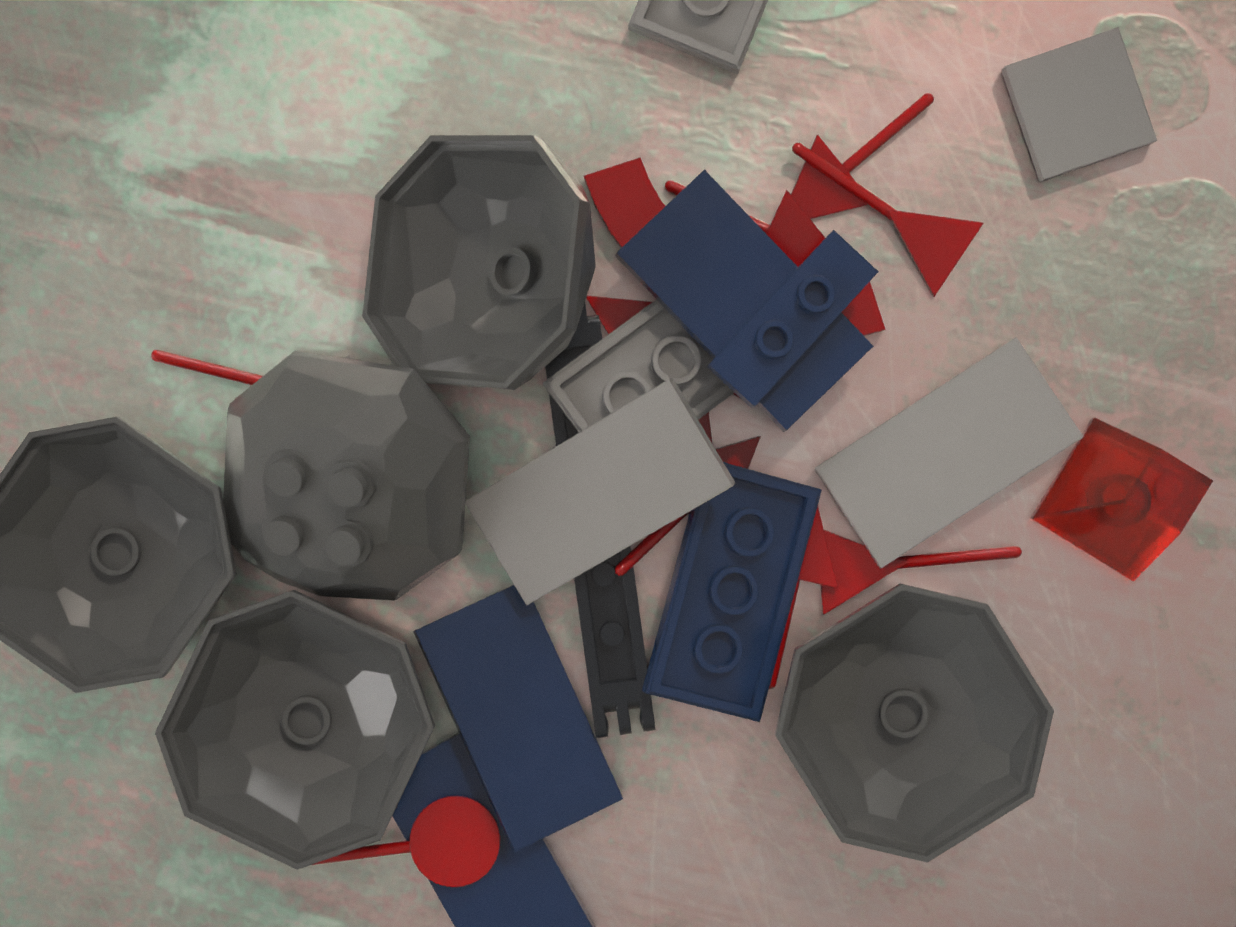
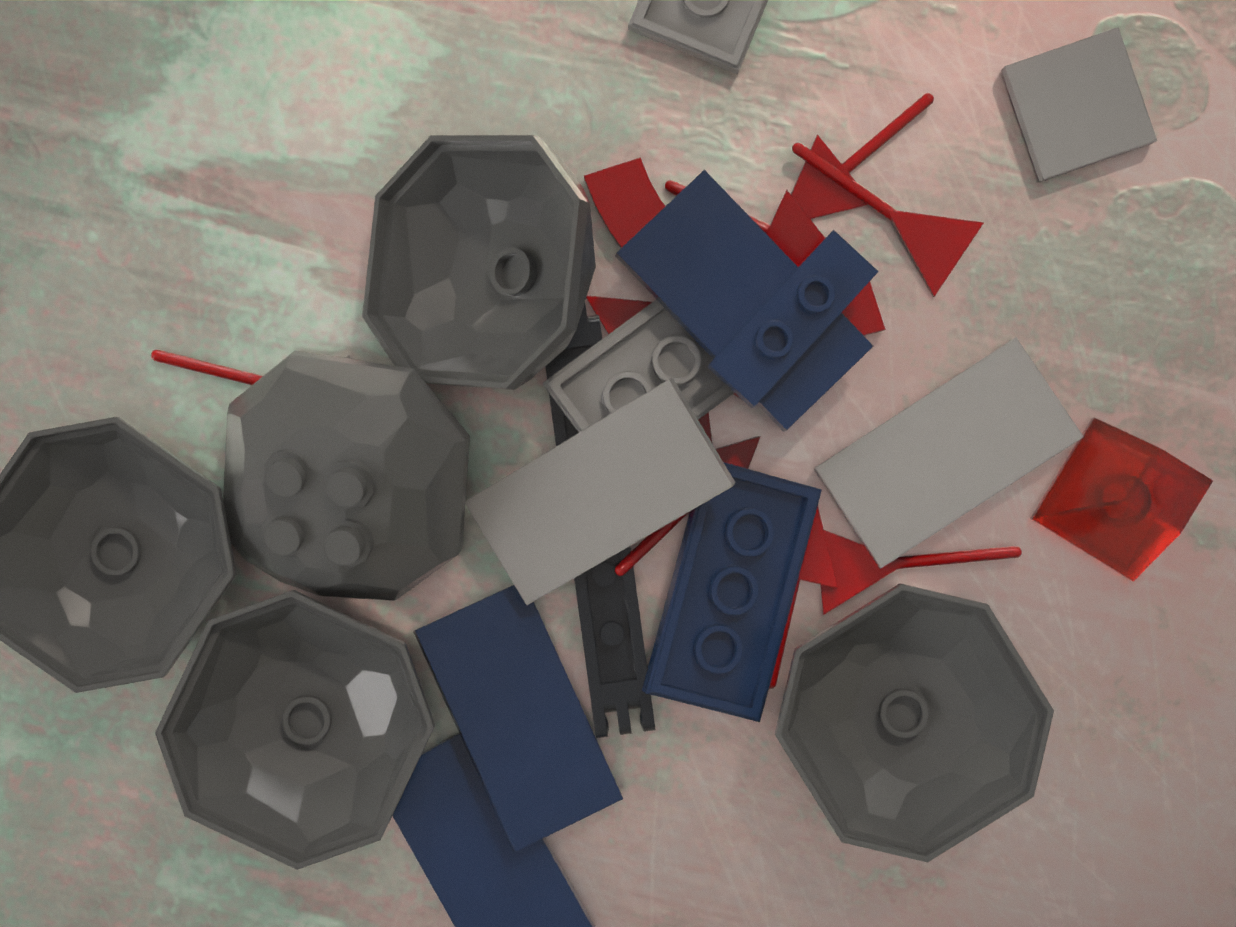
(449, 842): red piece -> none

